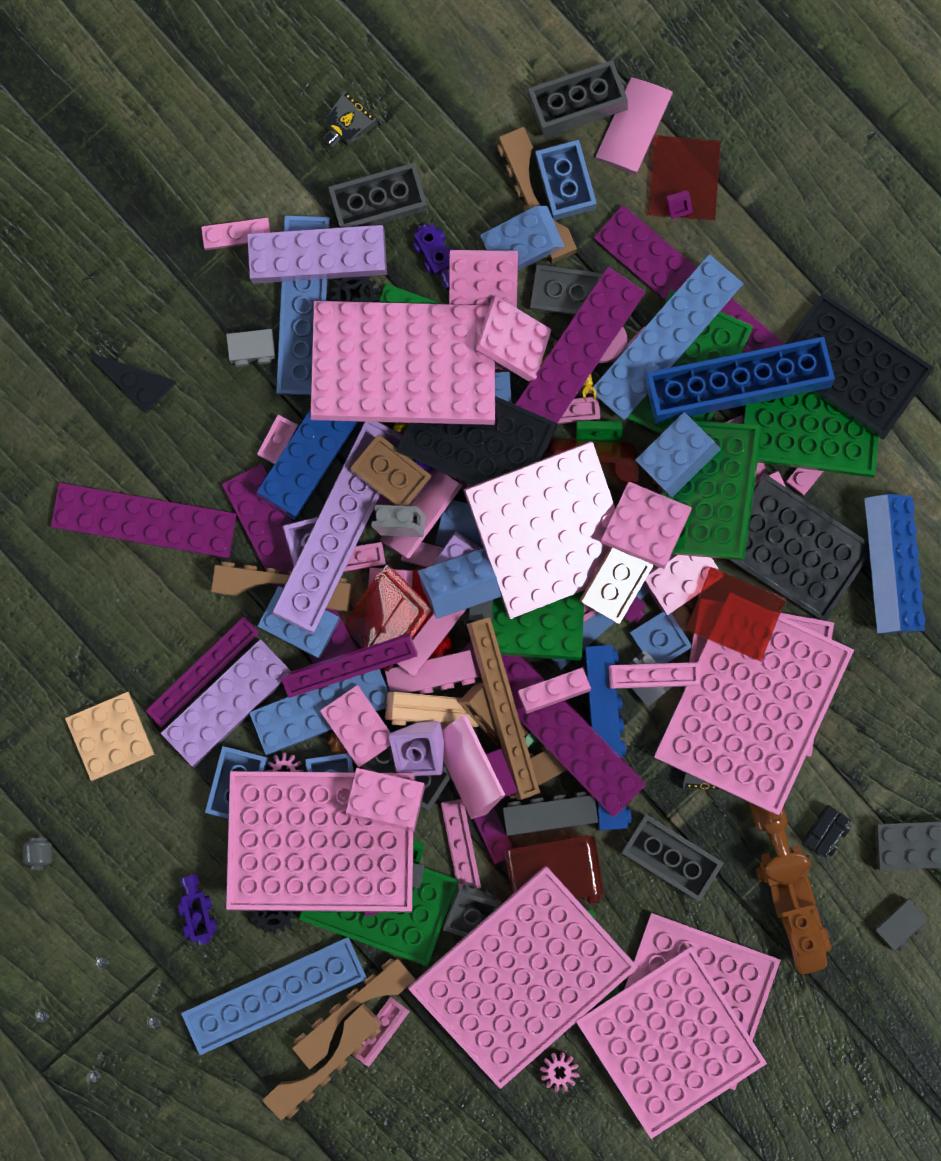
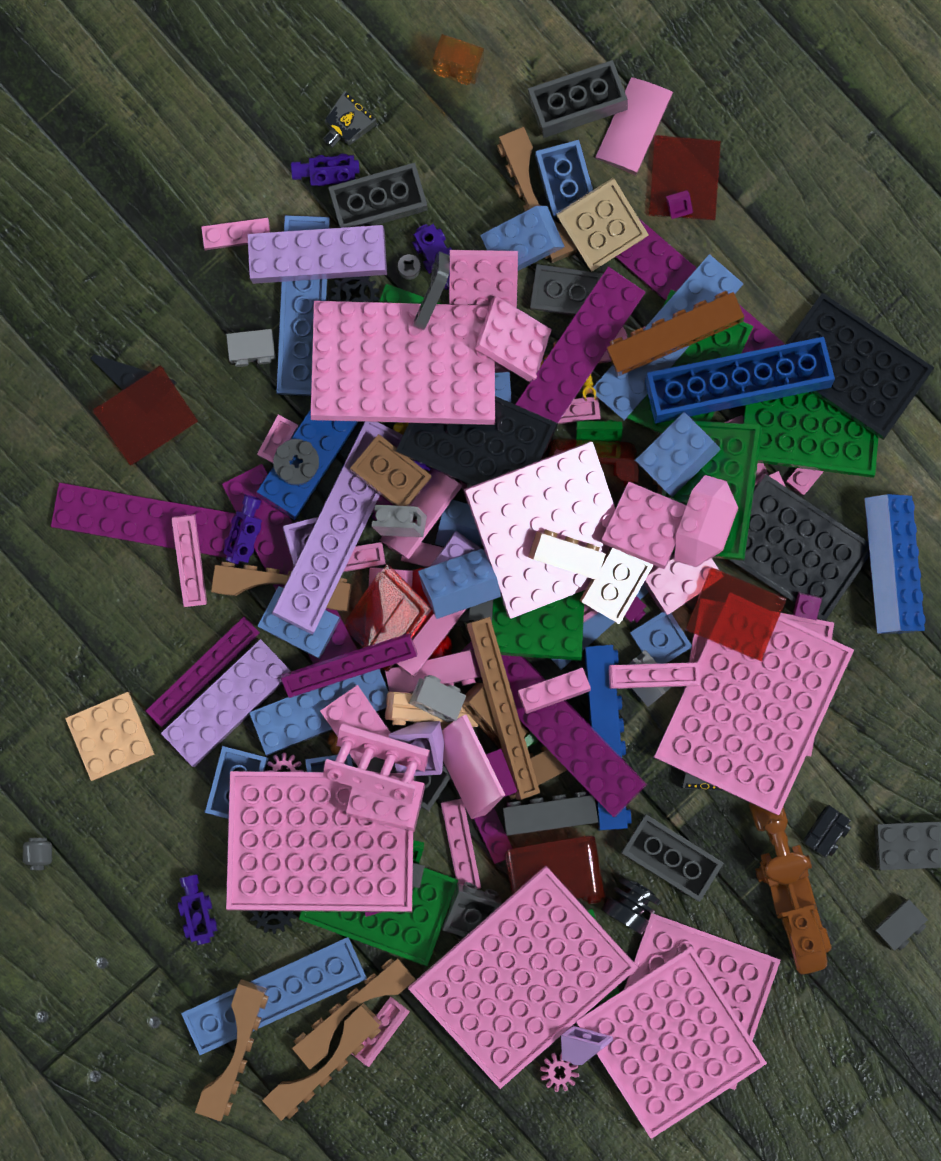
(145, 415): none -> clear red piece
(189, 560): none -> bright pink plate
(245, 533): none -> dark purple brick
(246, 1007): none -> medium nougat arch
(288, 472): none -> dark grey plate
(328, 173): none -> dark purple brick
(381, 747): none -> bright pink fence
(409, 271): none -> light grey wheel
(437, 698): none -> light grey brick
(439, 277): none -> dark grey beam
(458, 60): none -> clear orange brick
(567, 554): none -> brick
(582, 1044): none -> lavender slope
(602, 224): none -> tan plate
(631, 905): none -> black wheel
(675, 333): none -> dark orange brick
(705, 522): none -> bright pink wedge
(807, 606): none -> magenta plate

